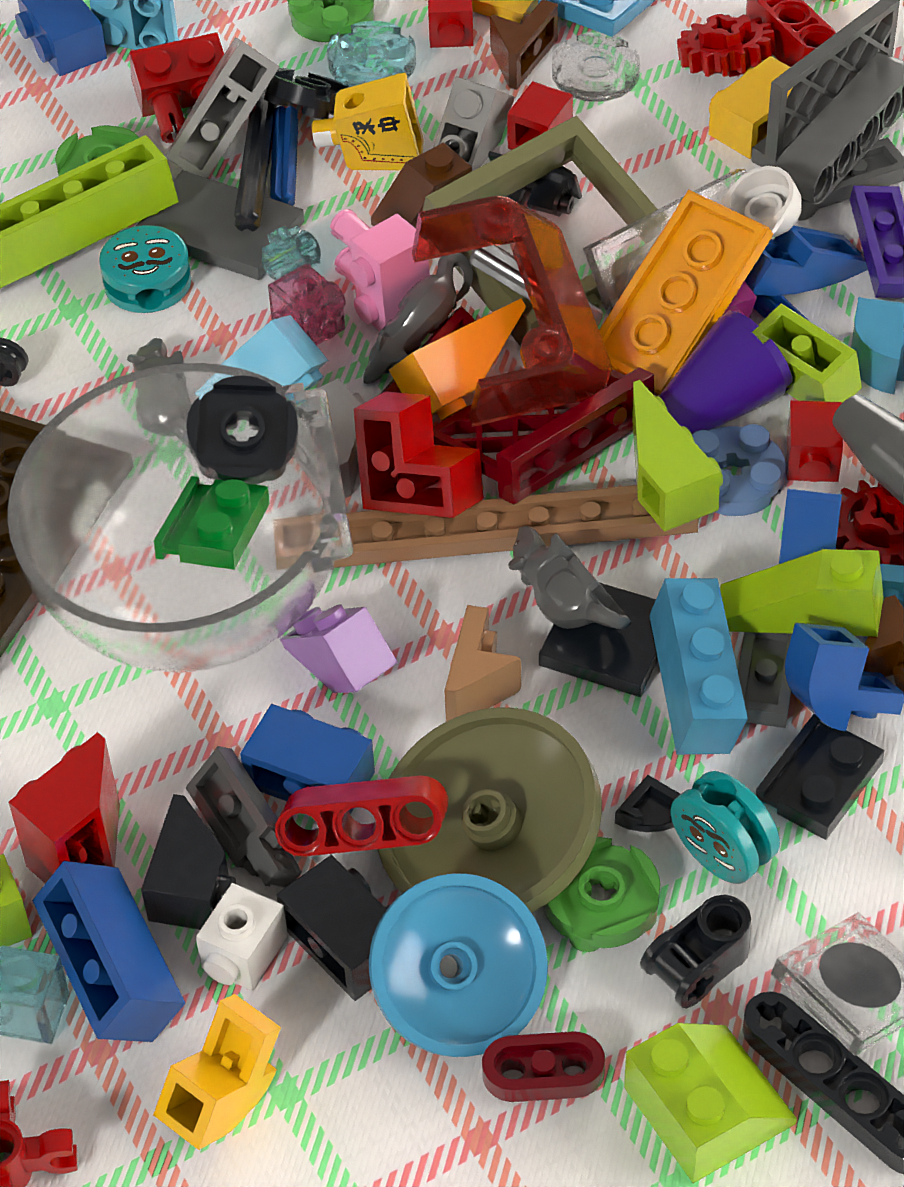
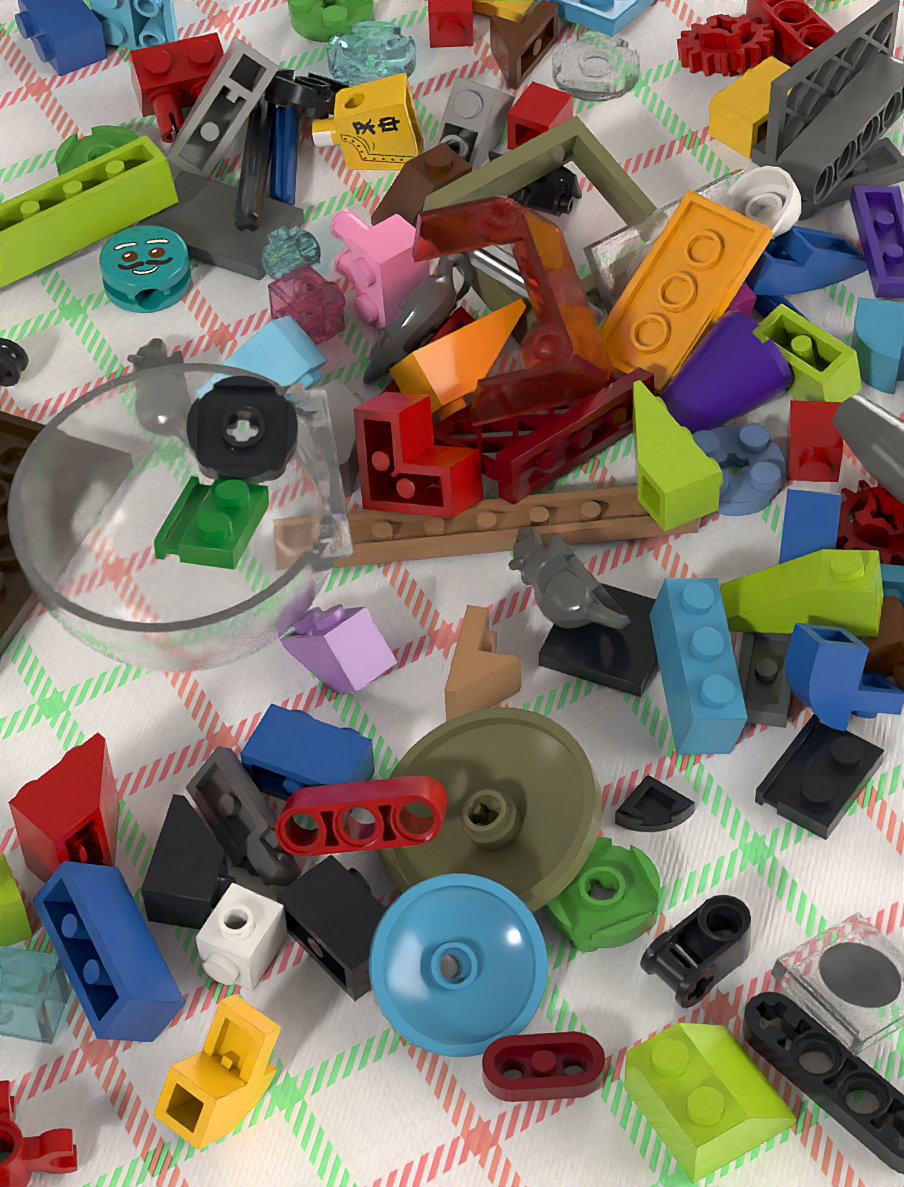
(725, 827): teal head -> none

